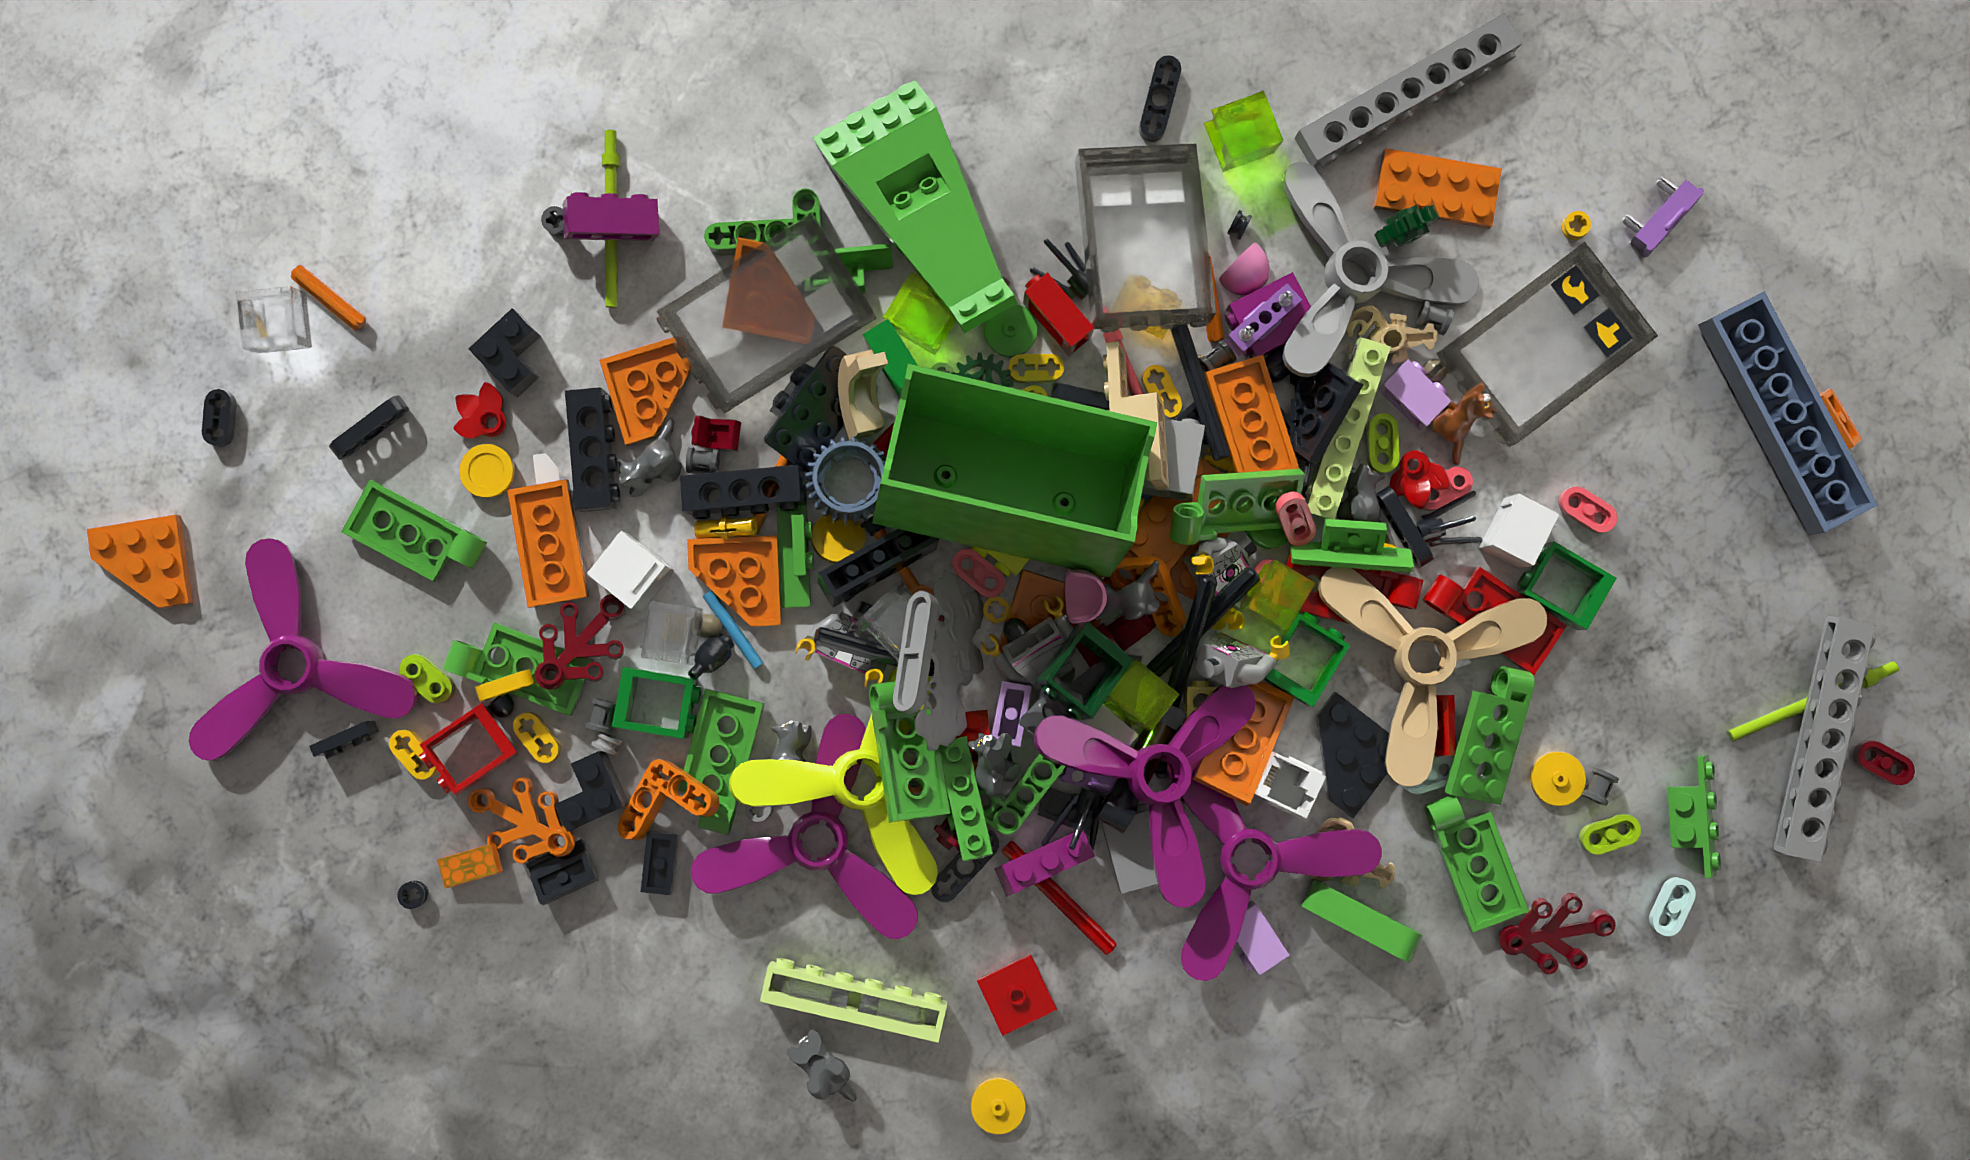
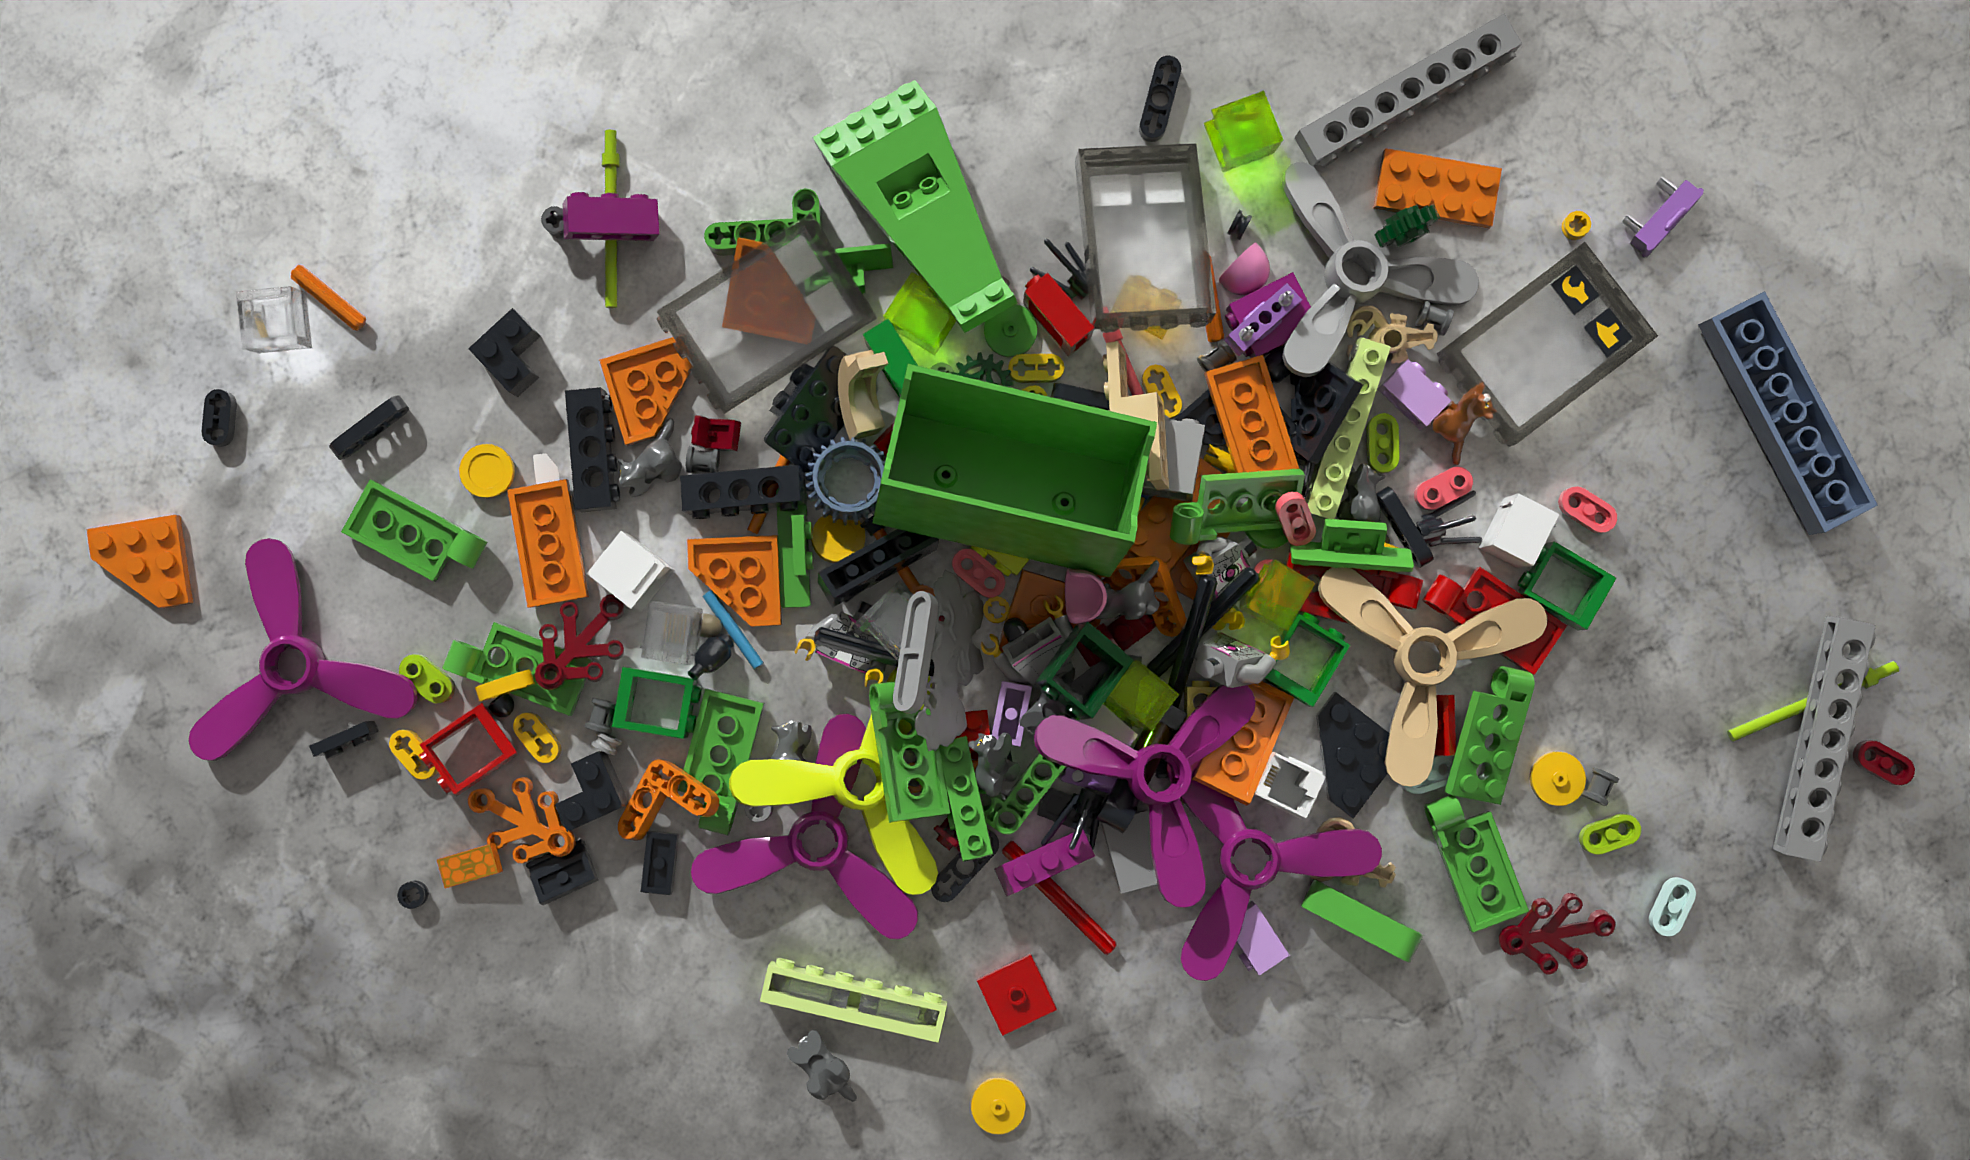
(477, 412): red plate -> none
(725, 527): yellow pin -> none
(1200, 392): black axle -> none
(1418, 483): red plate -> none
(1430, 365): dark tan hinge -> none
(1693, 816): bright green bracket -> none
(1841, 419): orange plate -> none

